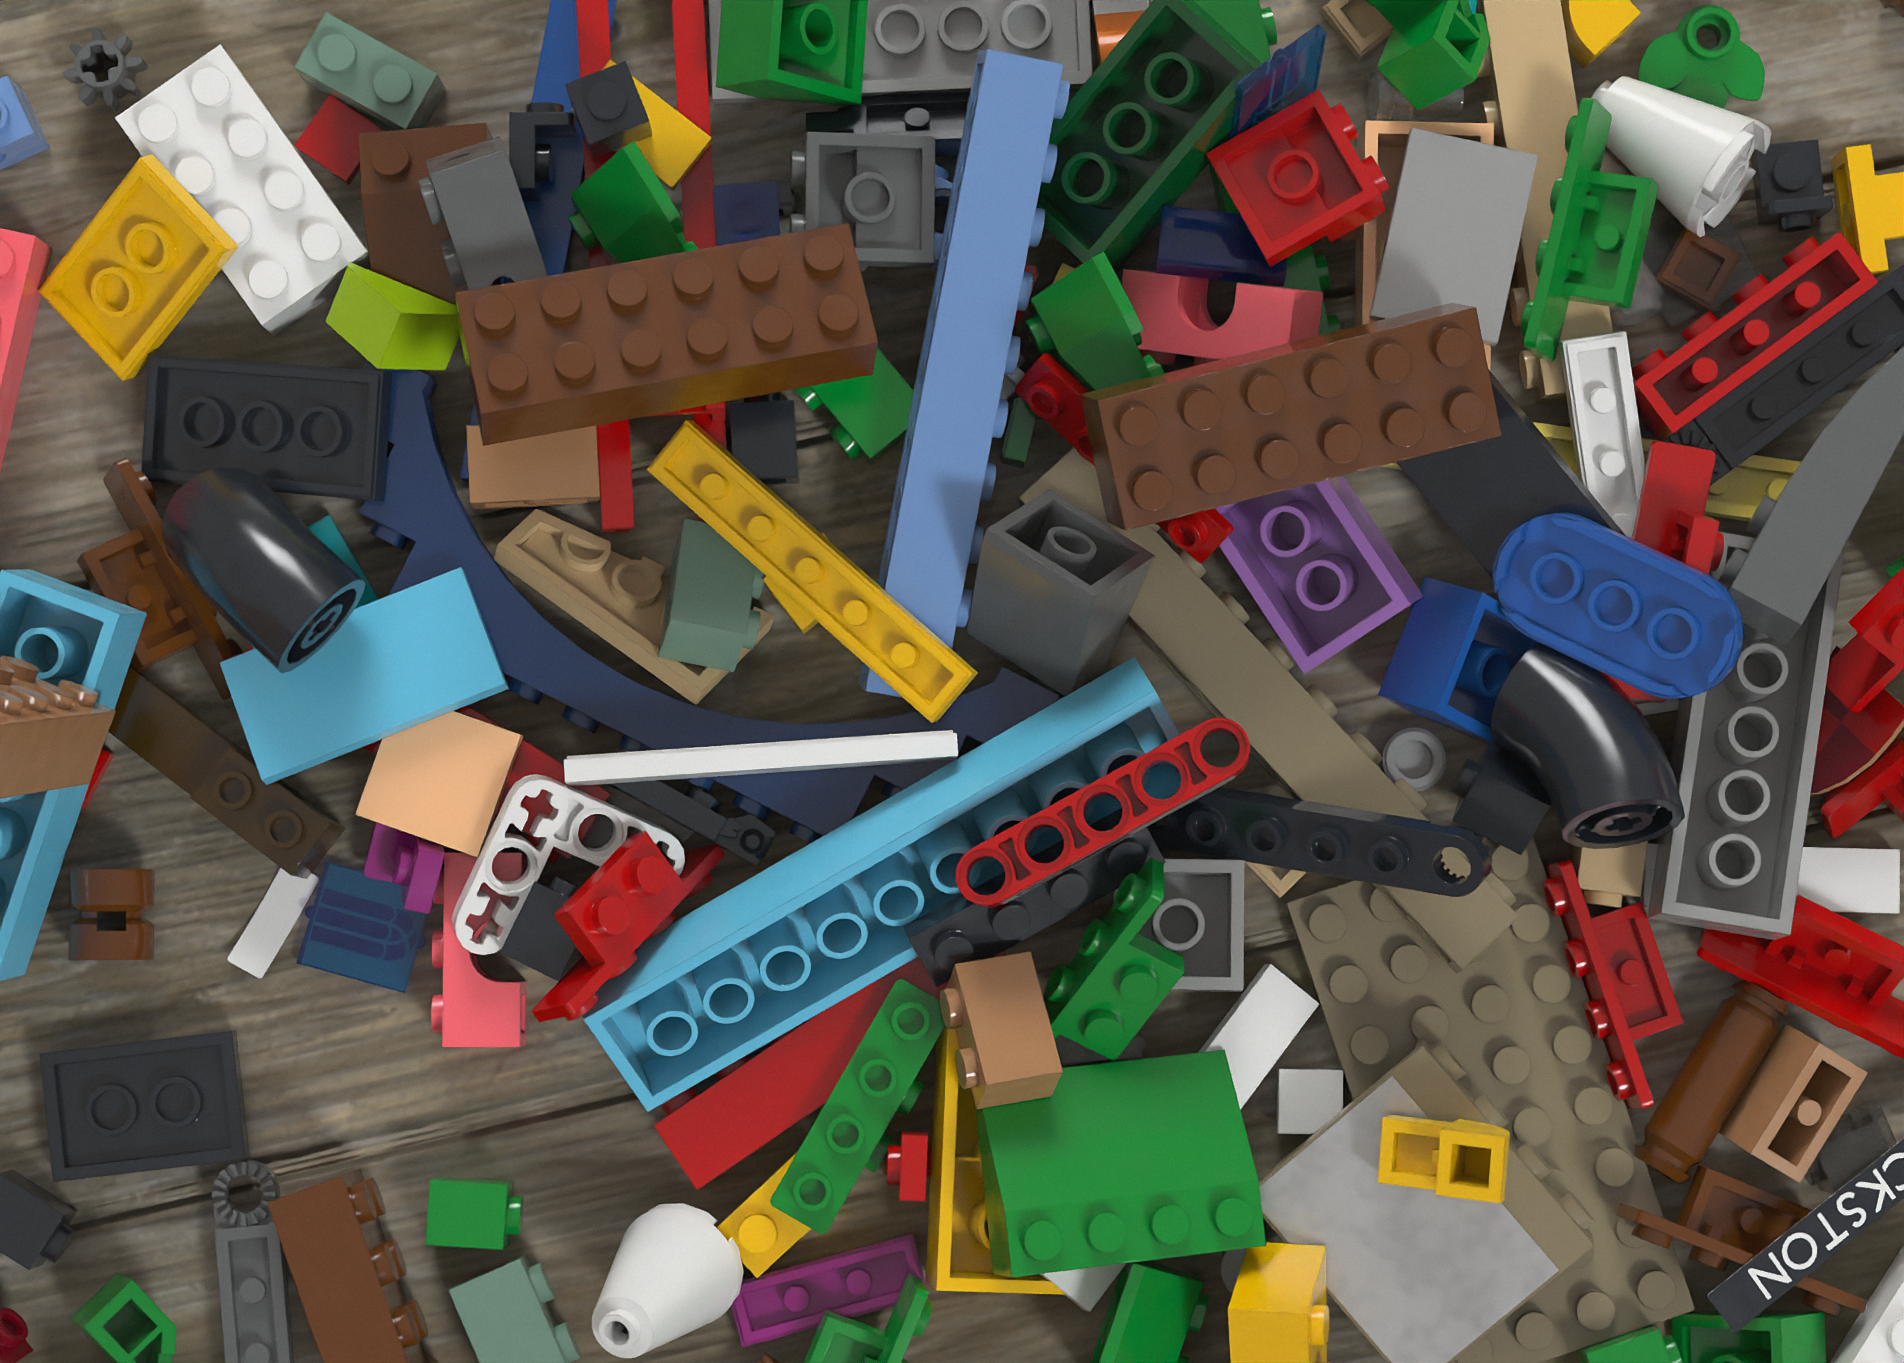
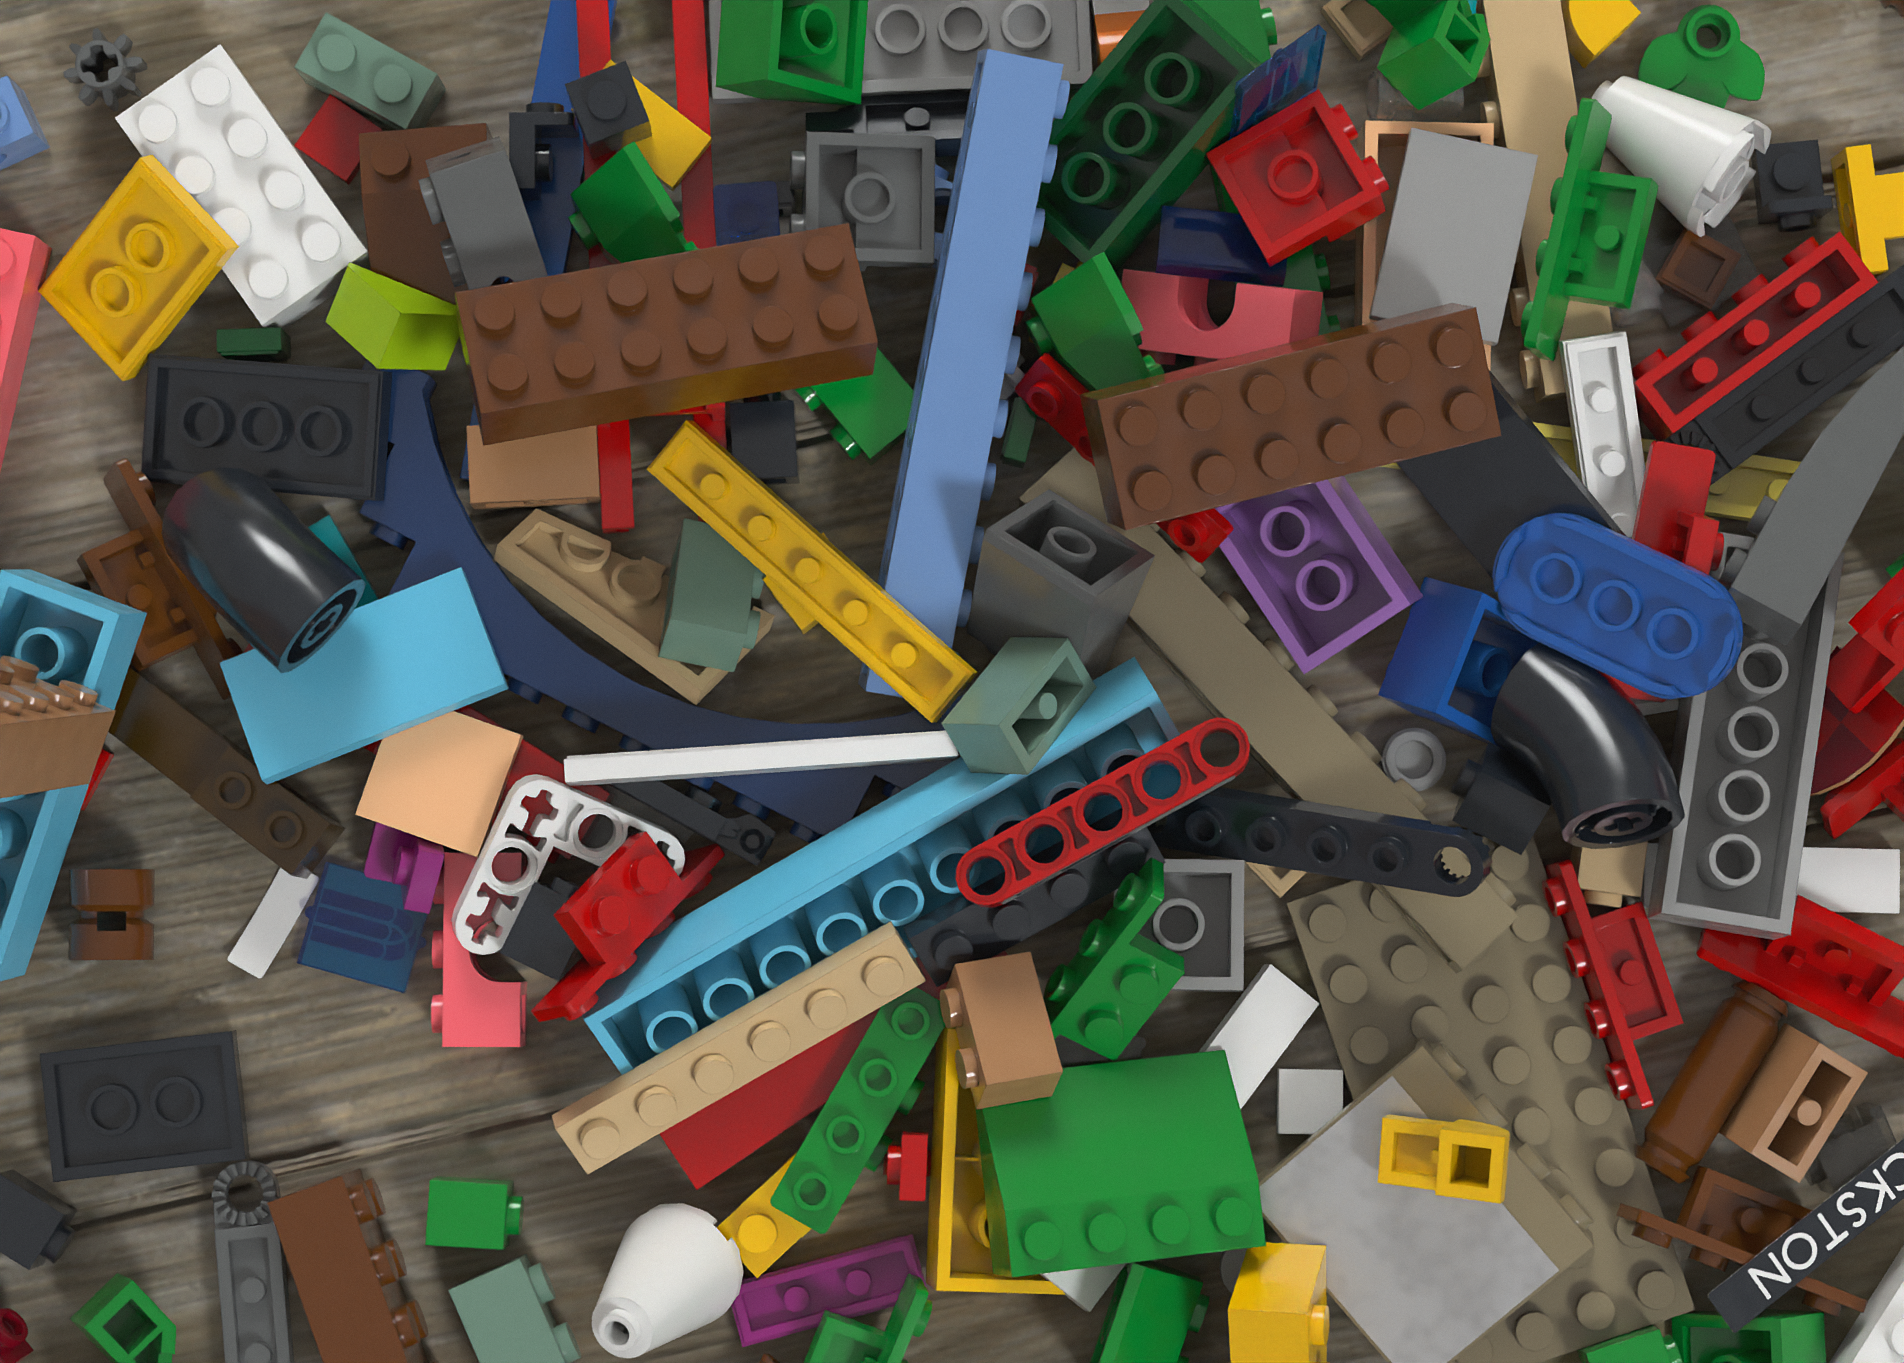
(254, 344): none -> dark green tile
(738, 1048): none -> tan plate
(1019, 705): none -> sand green brick

